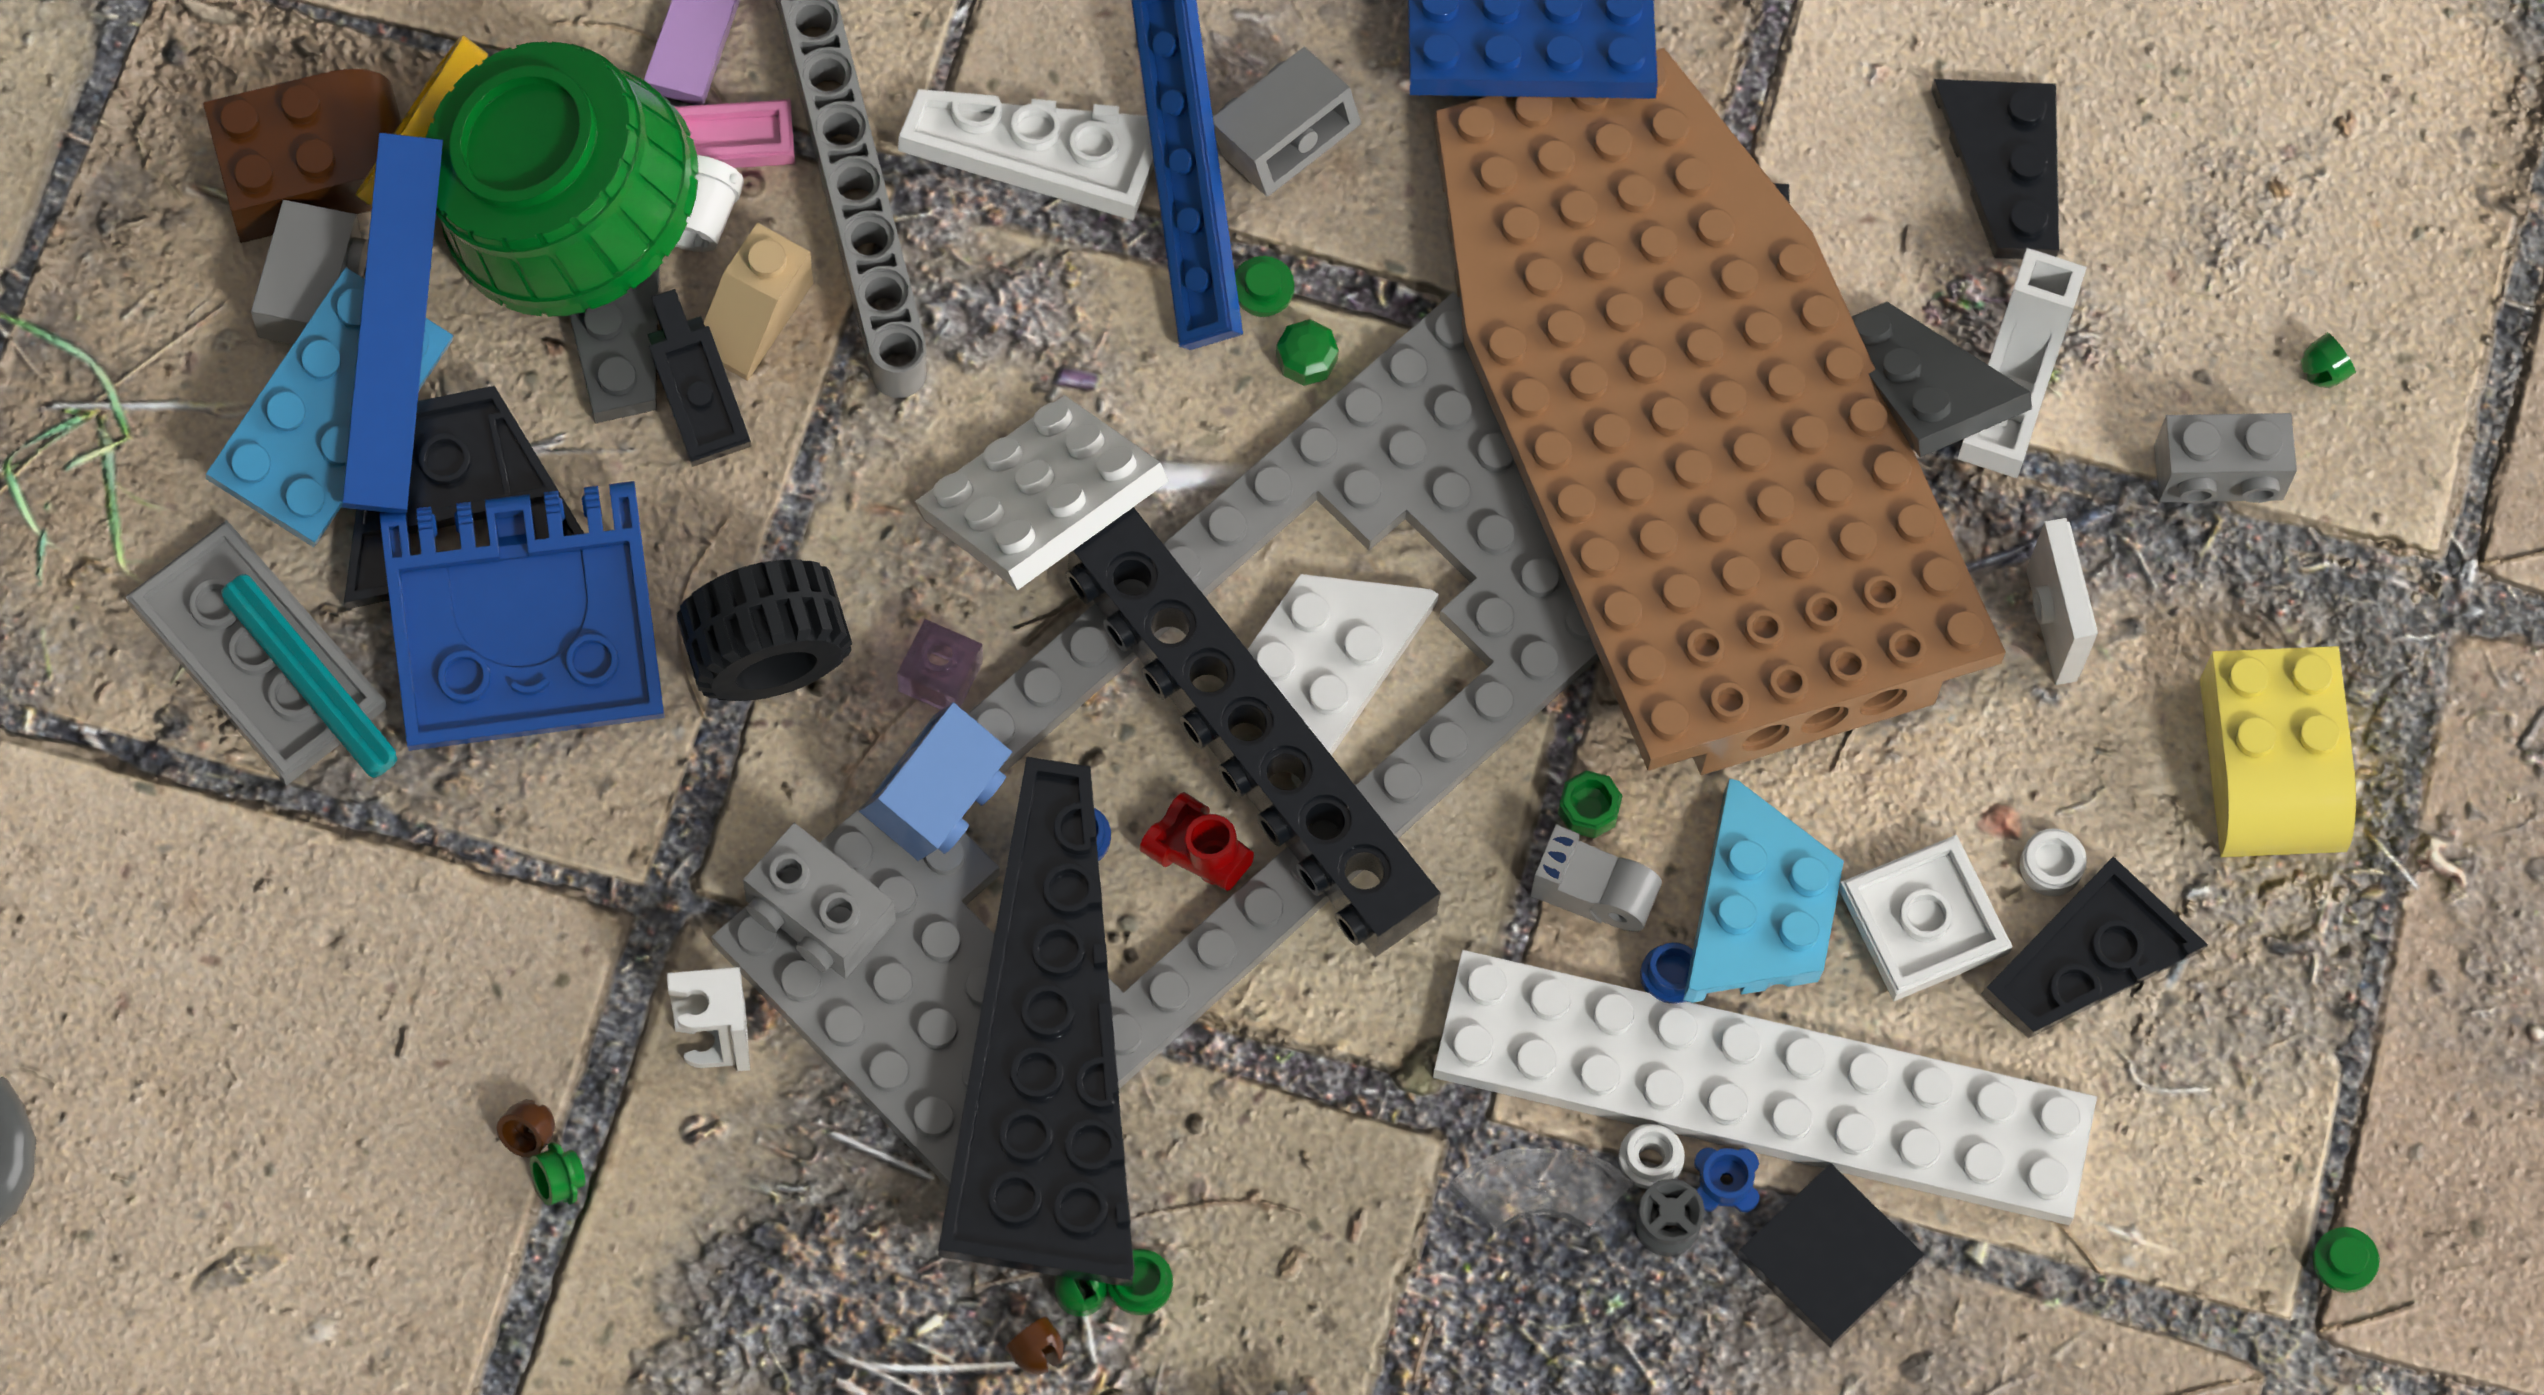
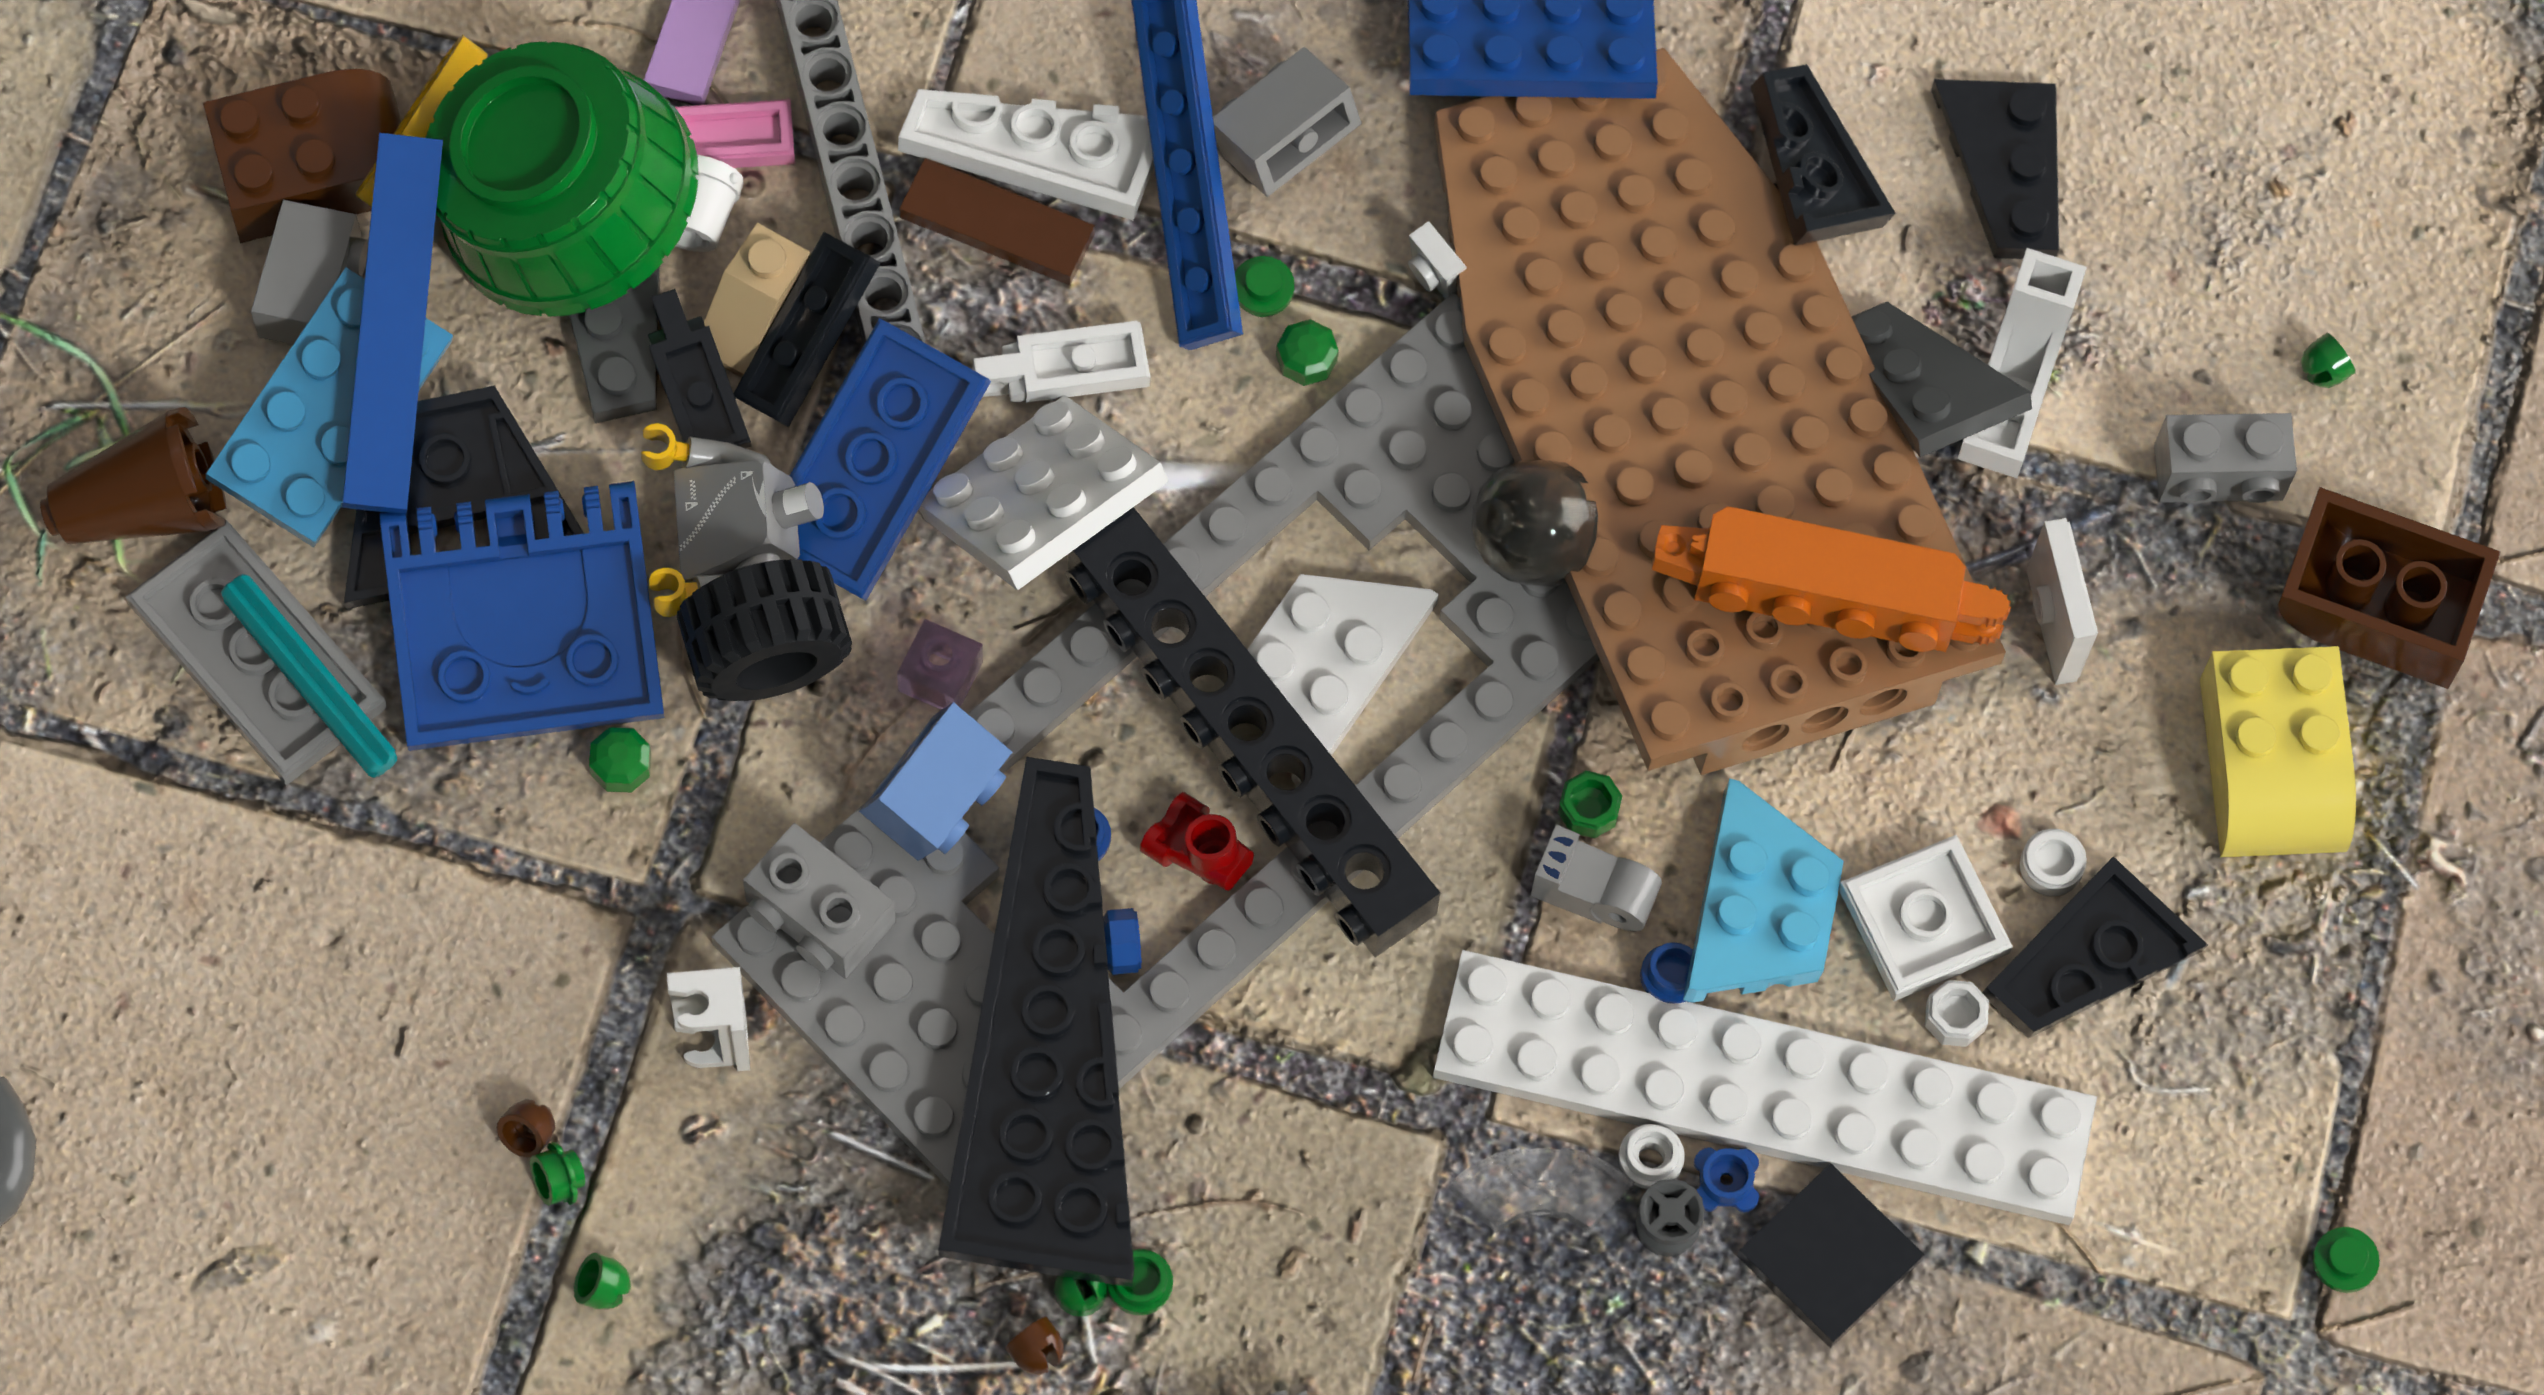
(138, 487): none -> reddish brown cone
(601, 1282): none -> green hinge
(620, 759): none -> green tile
(728, 512): none -> light grey torso
(806, 329): none -> black tile
(882, 452): none -> blue tile
(997, 221): none -> reddish brown tile
(1068, 363): none -> white hinge
(1122, 941): none -> blue tile
(1434, 261): none -> white plate
(1534, 522): none -> clear smoke cylinder
(1815, 161): none -> black wing
(1832, 580): none -> orange hinge
(1956, 1013): none -> white tile
(2387, 588): none -> reddish brown brick

